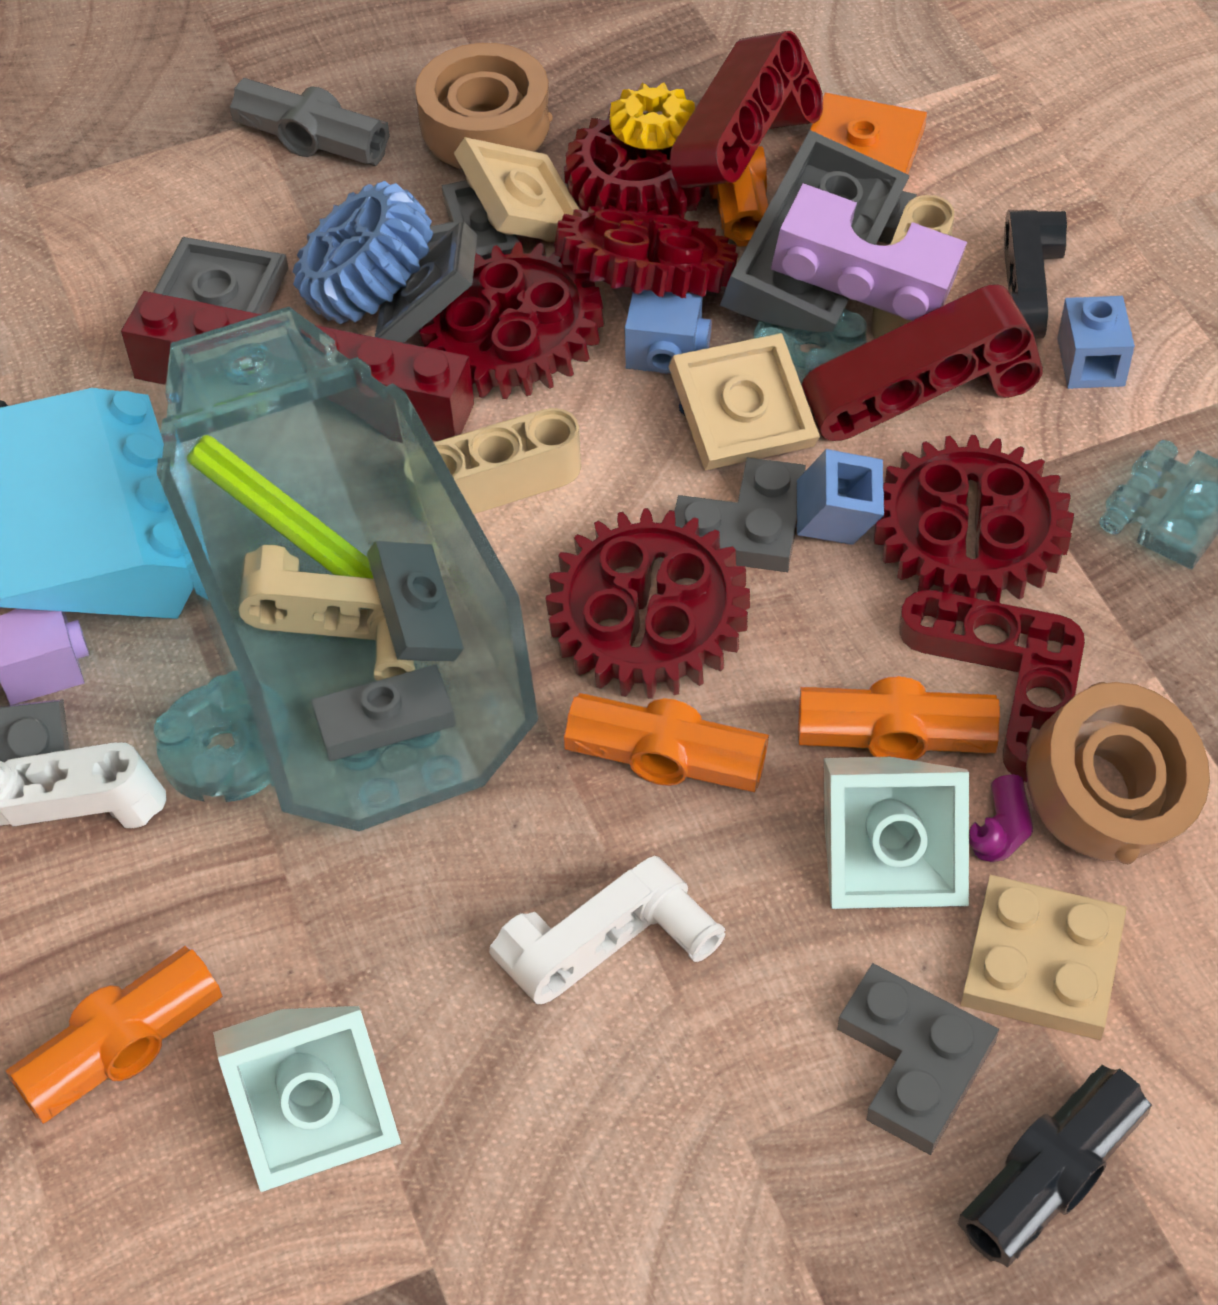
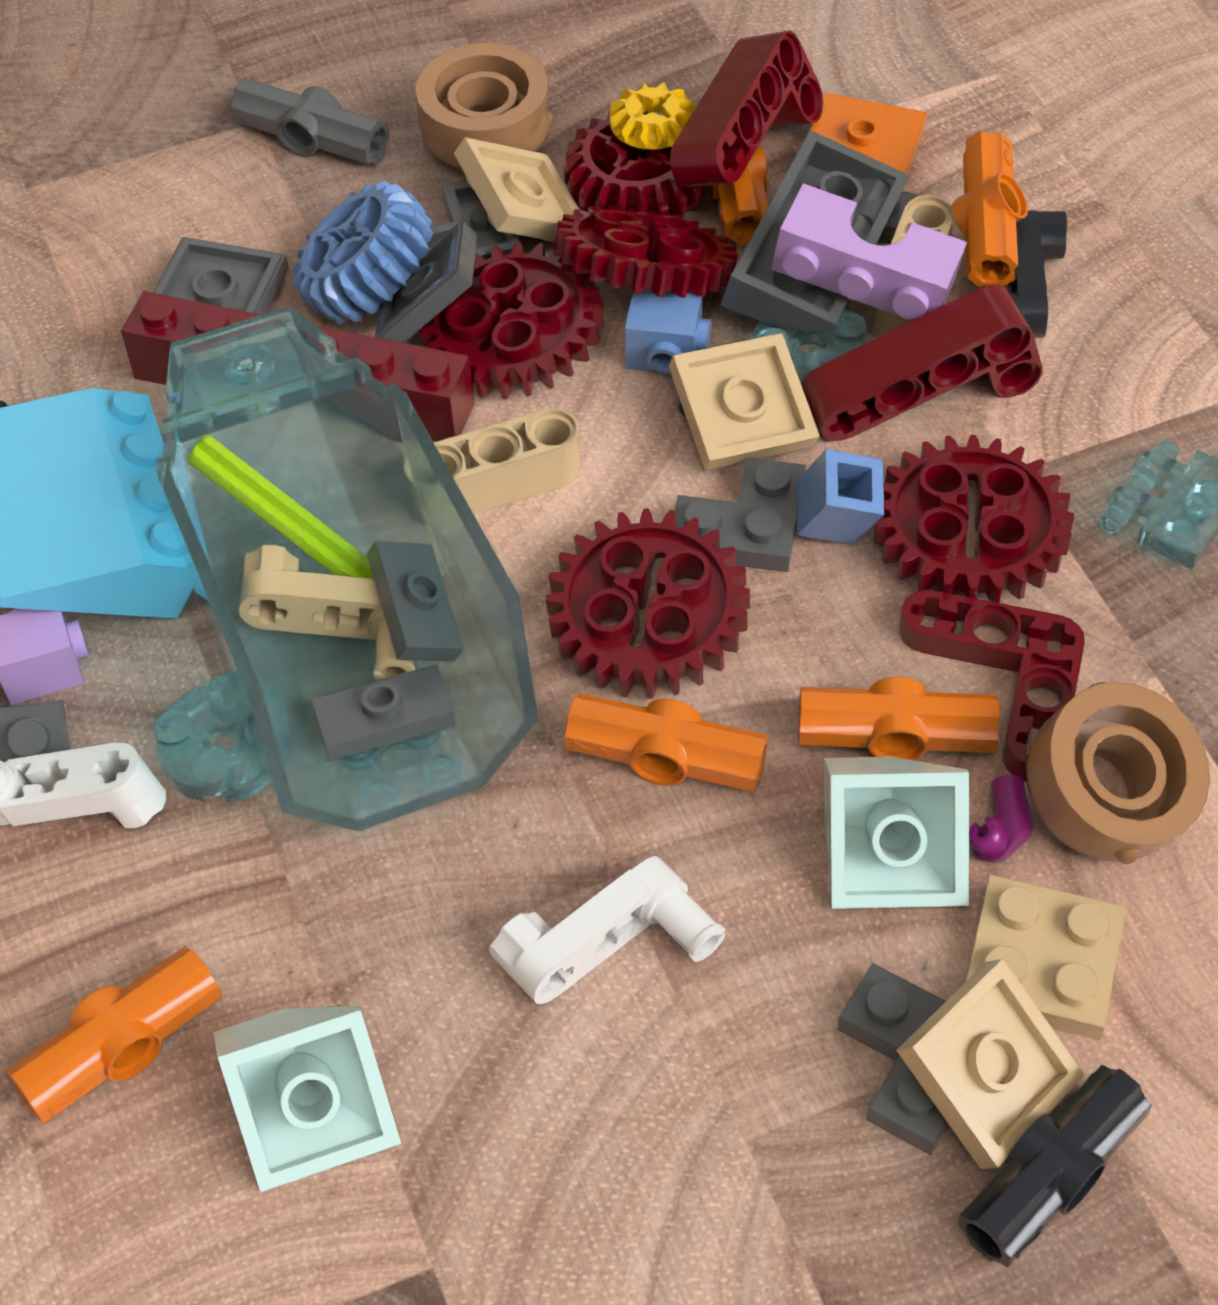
(989, 209): none -> orange piece
(990, 1063): none -> tan plate
(1095, 342): medium blue brick -> none

